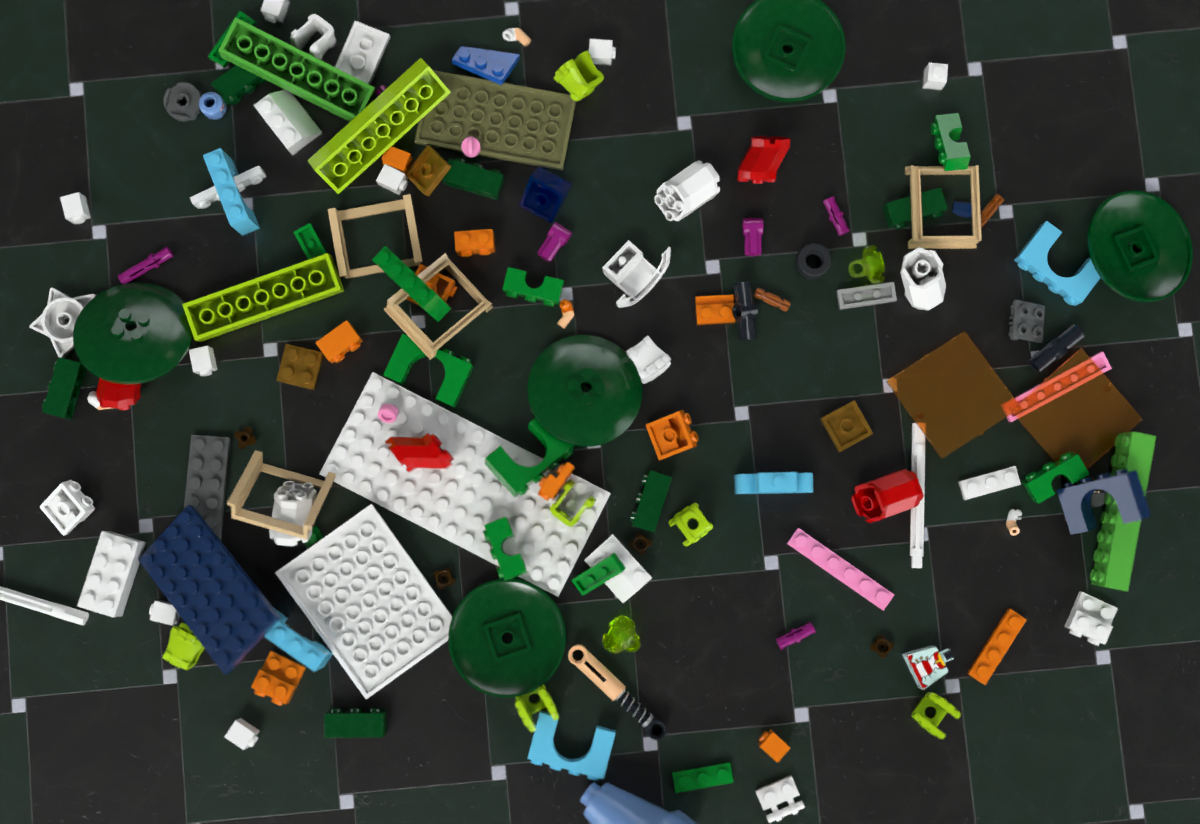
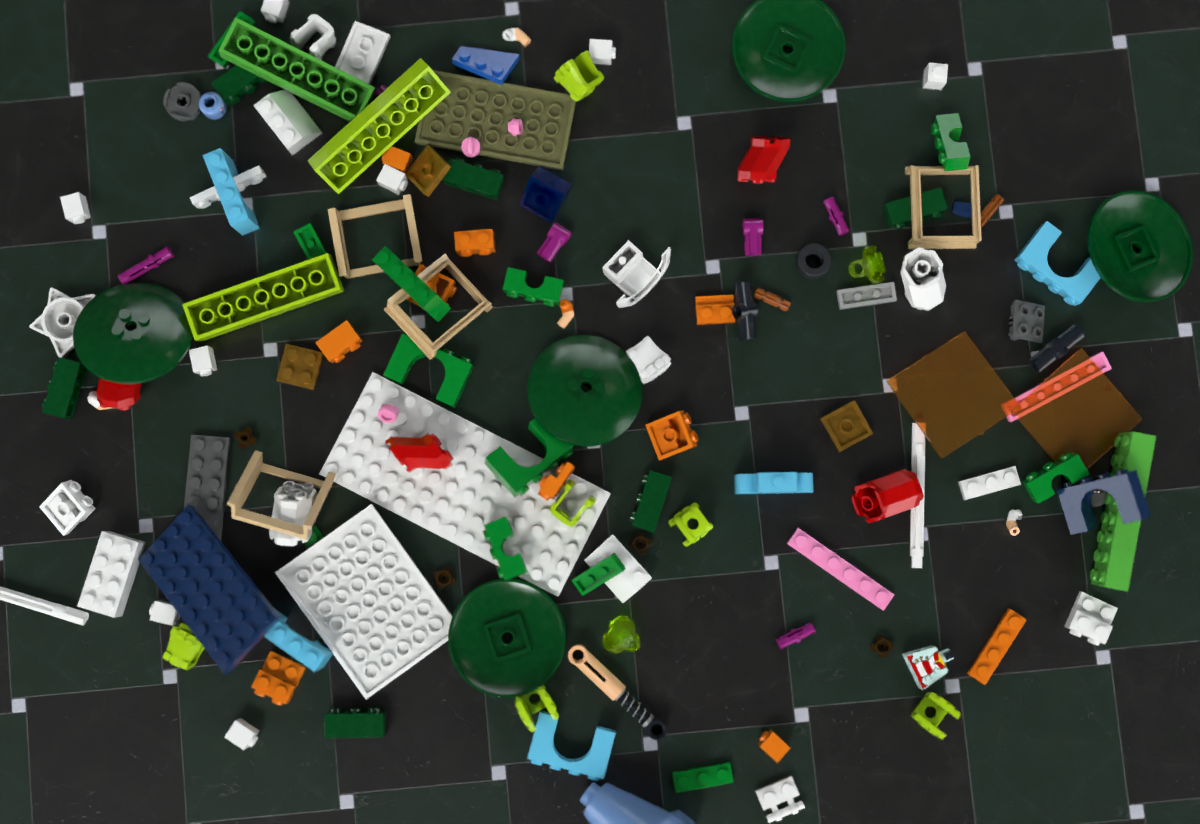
(515, 126): none -> bright pink plate
(687, 190): white brick -> none

